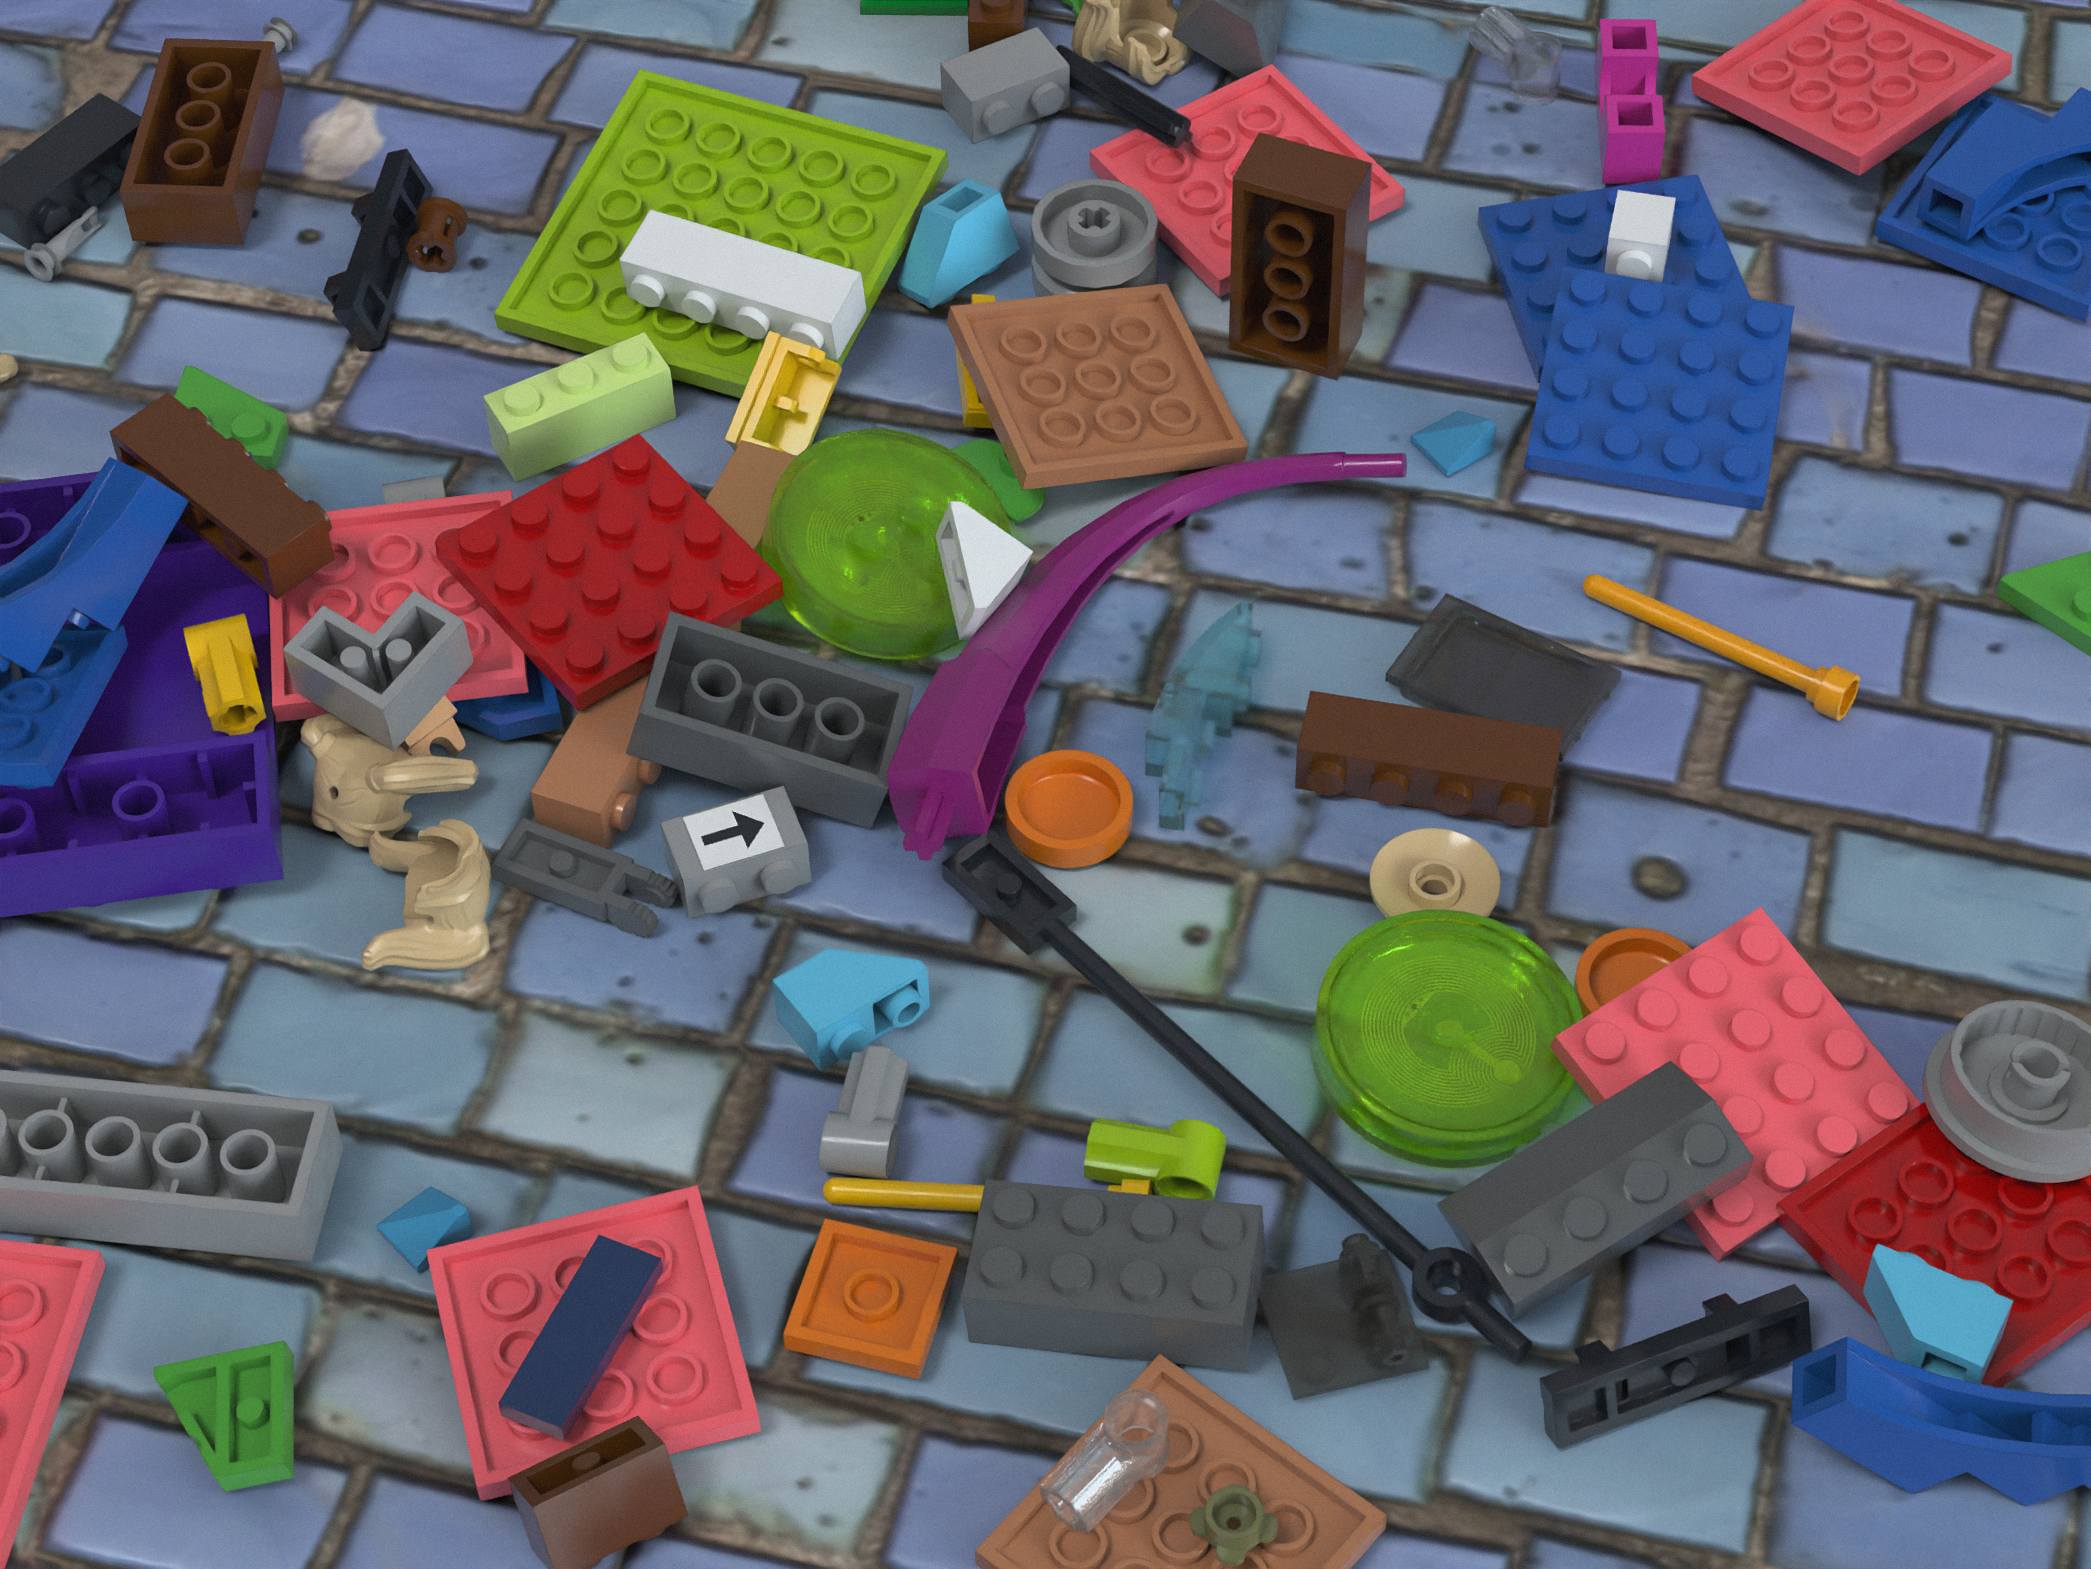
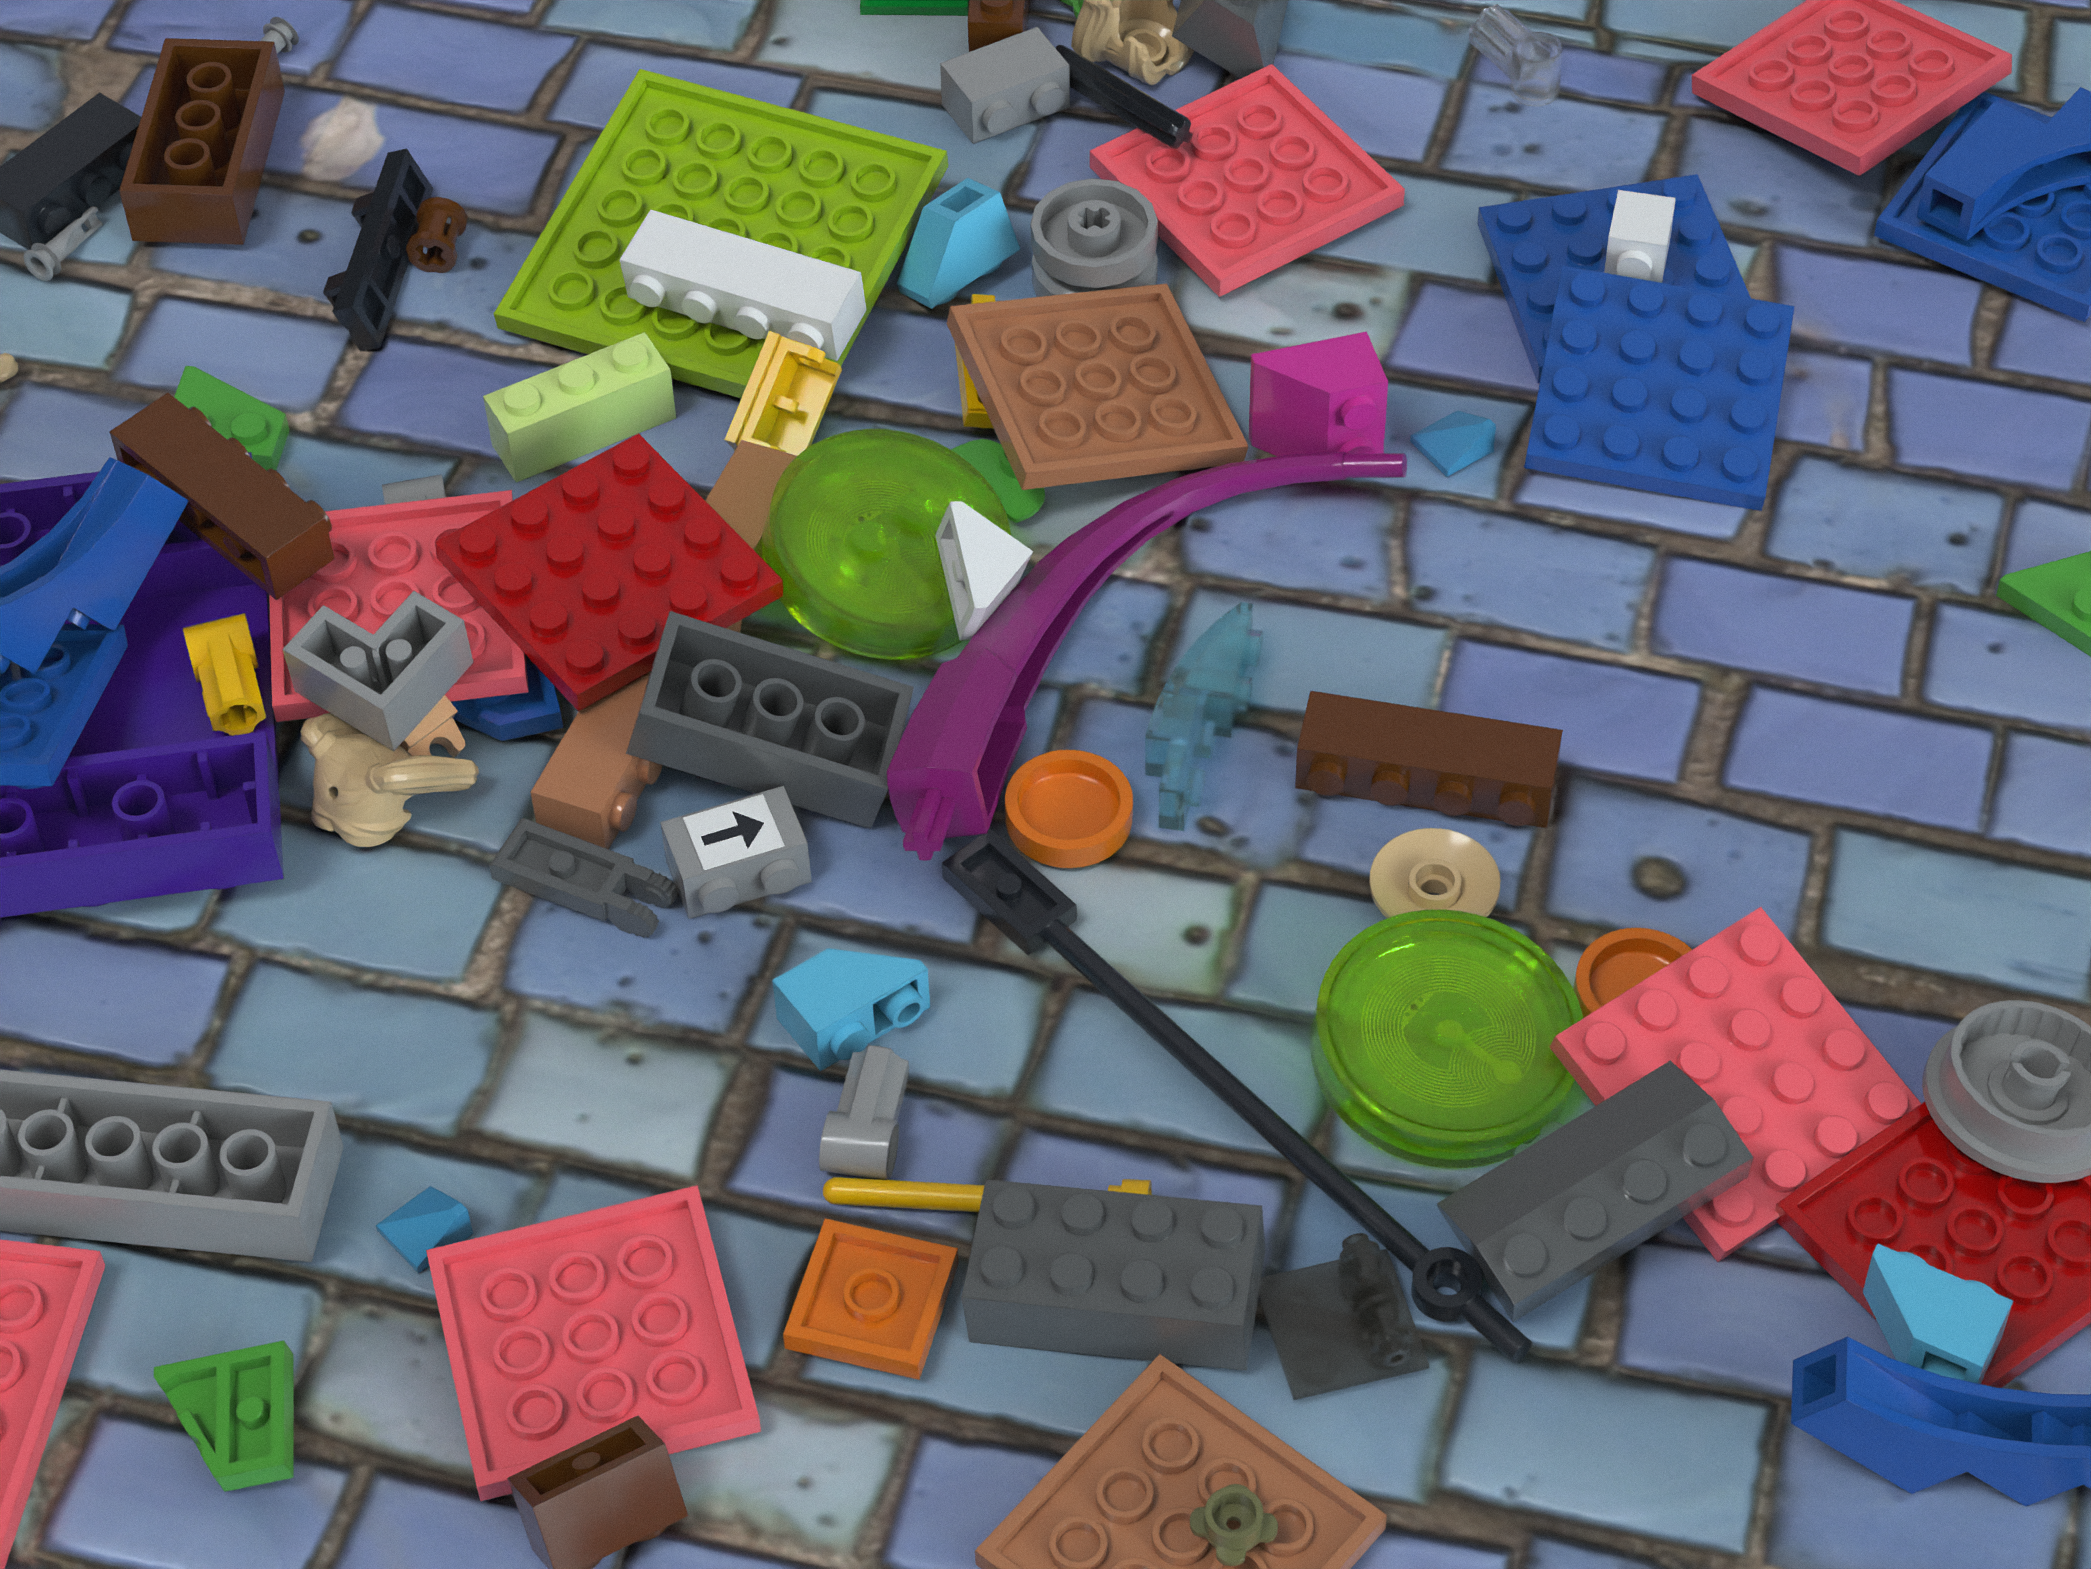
(443, 899): tan hair -> none
(581, 1337): dark blue tile -> none
(1108, 1464): clear piece -> none
(1176, 1160): lime piece -> none
(1298, 255): reddish brown brick -> none
(1319, 398): none -> dark pink slope
(1500, 671): clear smoke piece -> none
(1627, 103): dark pink arch -> none
(1675, 1365): black hinge -> none
(1827, 688): light orange piece -> none

